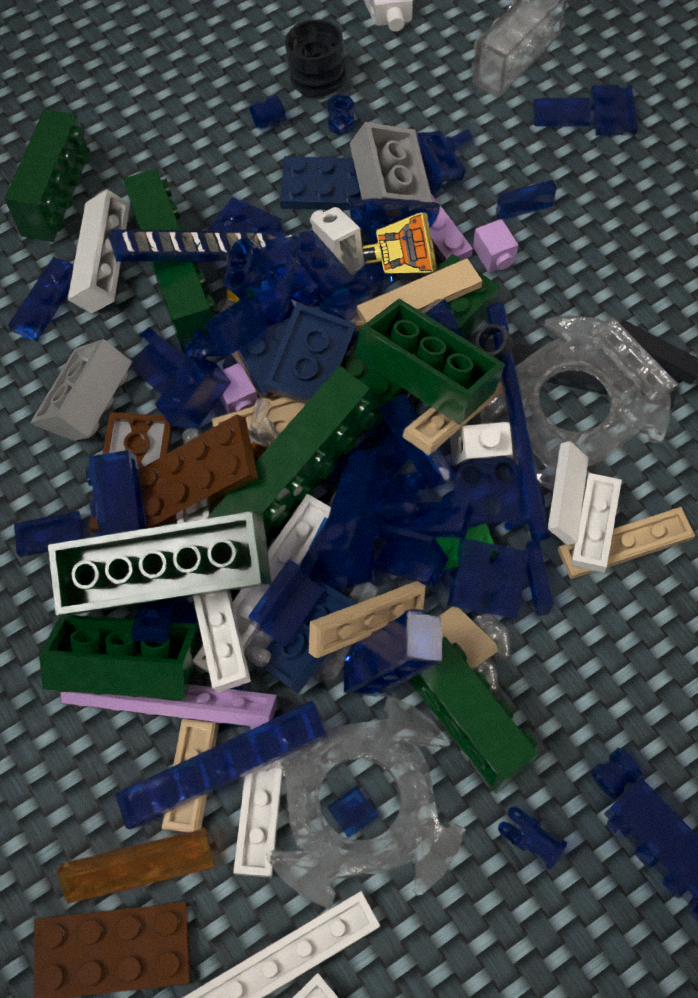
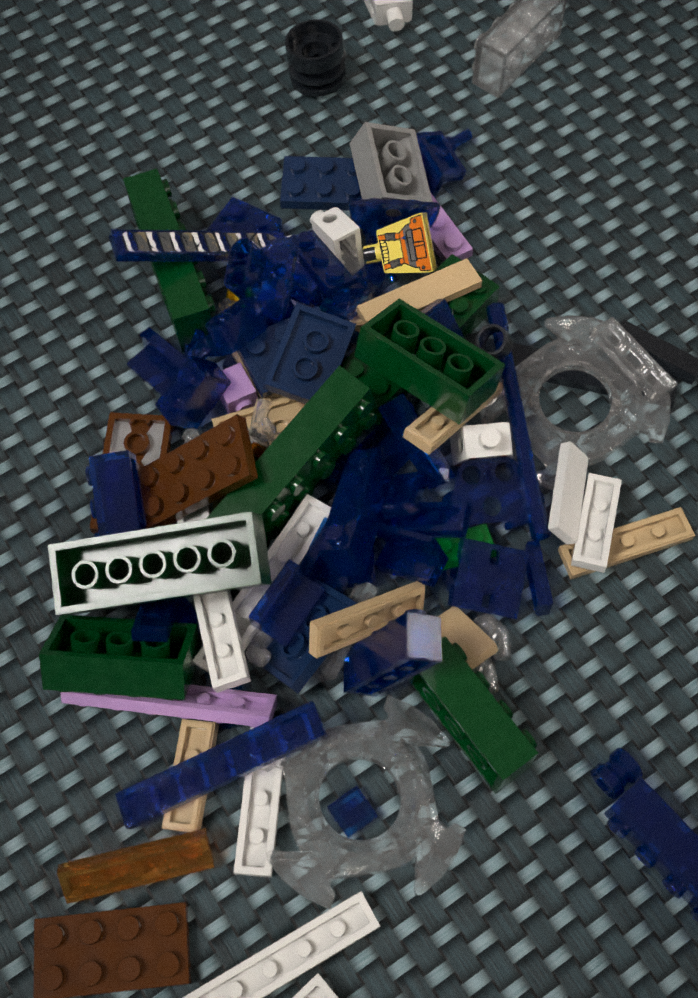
(35, 535): clear blue tile -> none
(43, 300): clear blue plate -> none
(48, 175): dark green brick -> none
(83, 391): light grey slope -> none
(95, 265): white brick -> none
(267, 112): clear blue wheel -> none
(341, 114): clear blue wheel -> none
(495, 246): lavender brick -> none
(526, 200): clear blue tile -> none
(532, 837): clear blue piece -> none
(562, 112): clear blue tile -> none
(613, 110): clear blue plate -> none

